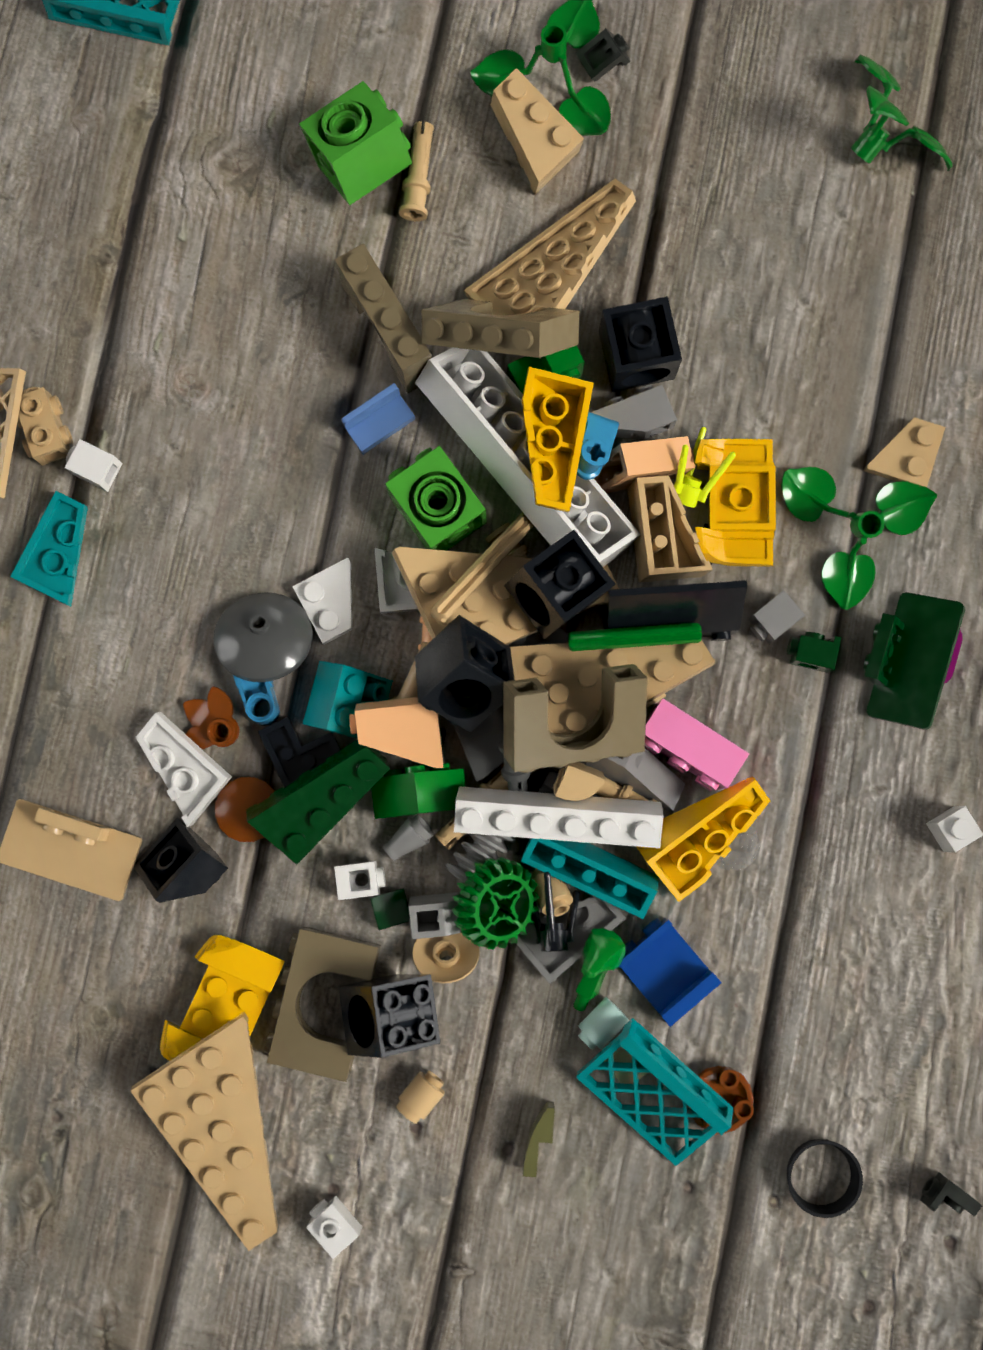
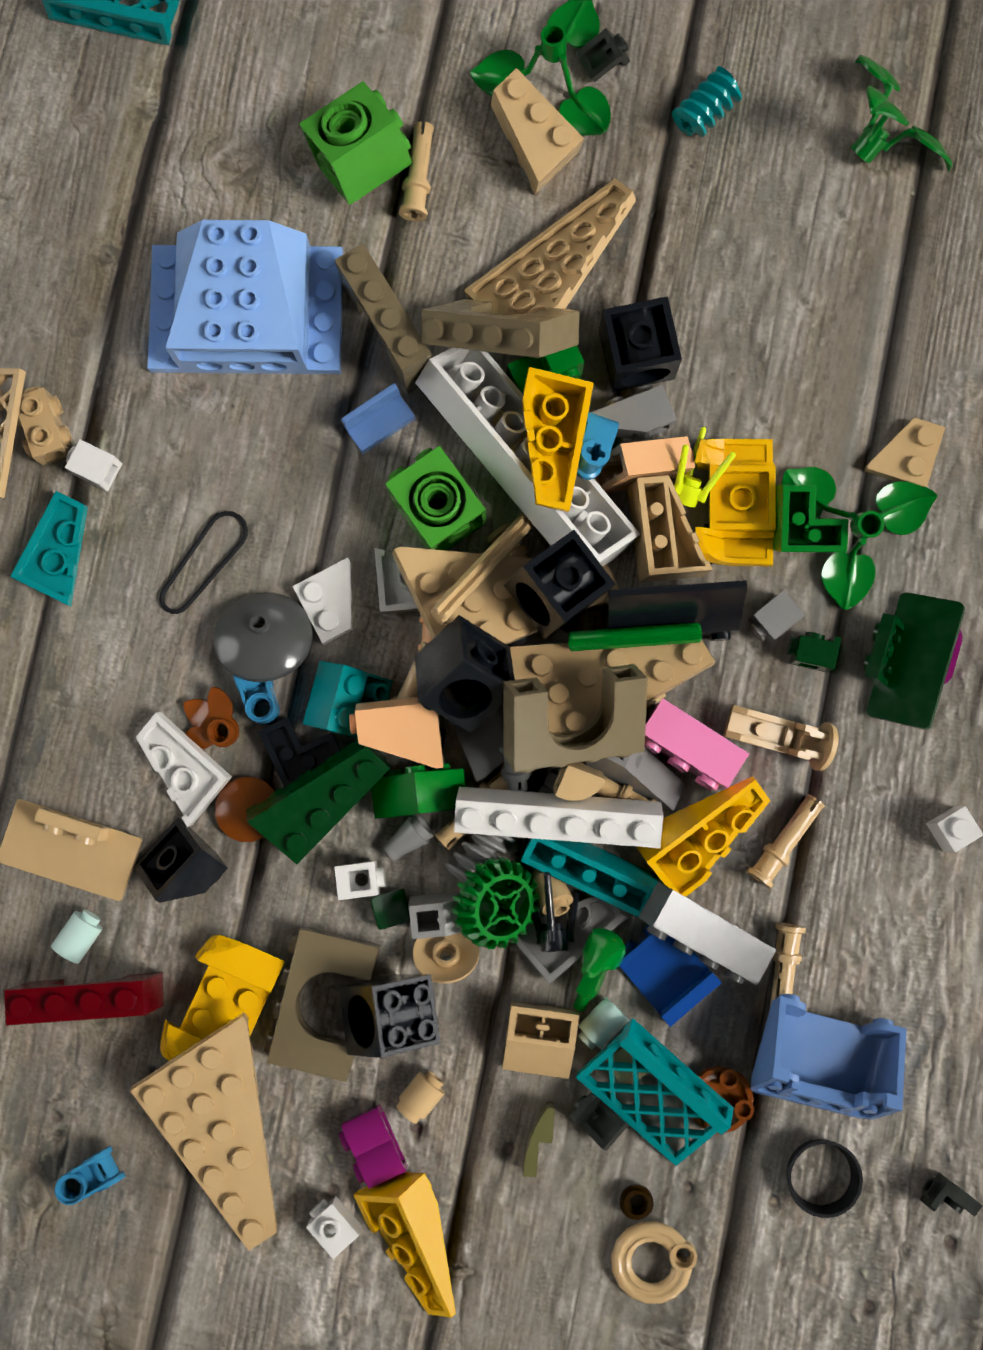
(60, 1002): none -> dark red arch
(77, 936): none -> light aqua brick
(93, 1174): none -> dark azure piece
(214, 573): none -> black piece
(245, 301): none -> light blue wedge
(373, 1147): none -> magenta brick
(410, 1224): none -> yellow wedge
(540, 1039): none -> tan slope
(598, 1120): none -> pearl dark grey bracket
(641, 1211): none -> dark brown plate
(680, 1271): none -> tan piece
(706, 933): none -> brick
(707, 103): none -> teal piece
(776, 854): none -> tan pin
(784, 736): none -> tan piece
(786, 958): none -> tan pin
(799, 529): none -> green brick
(830, 1061): none -> medium blue windscreen

